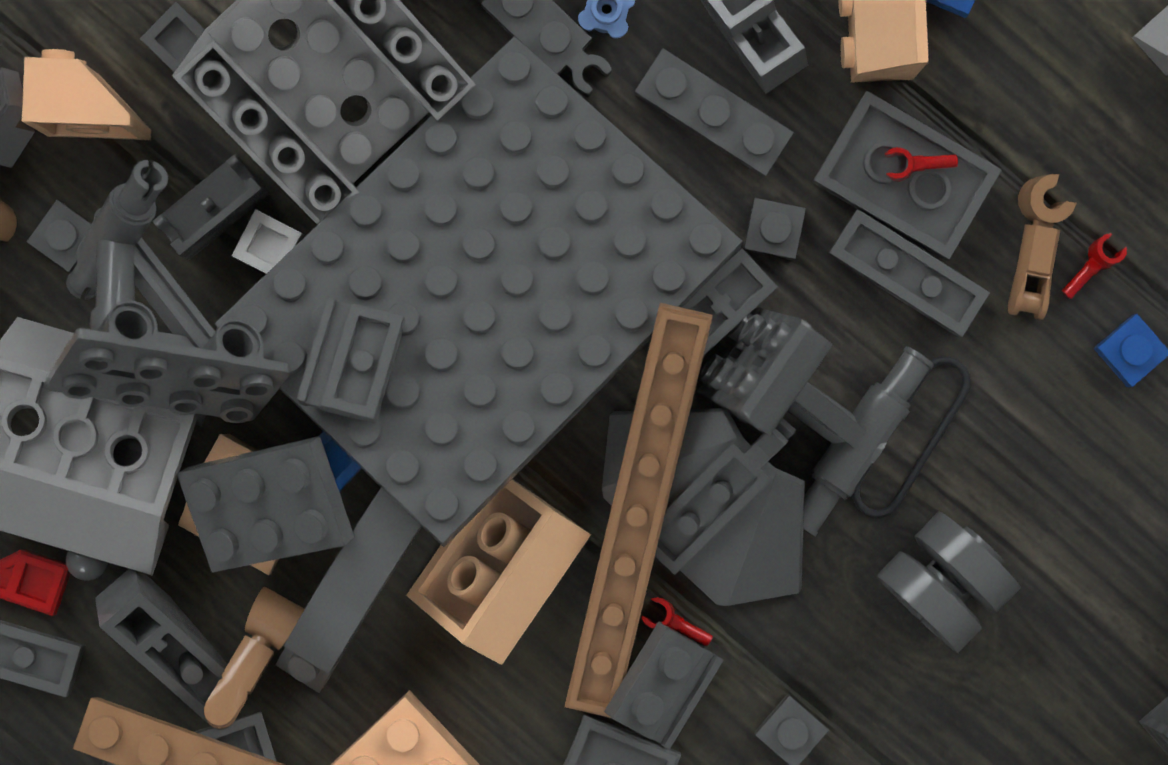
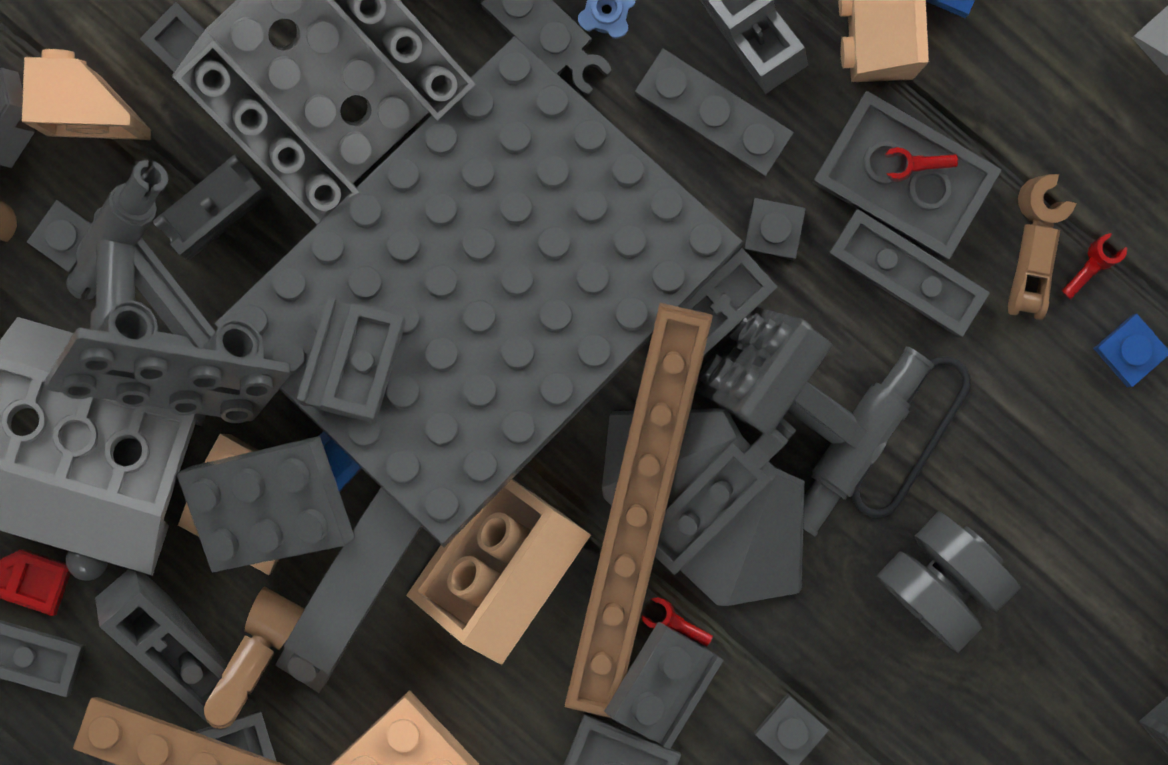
(265, 242): white plate -> none

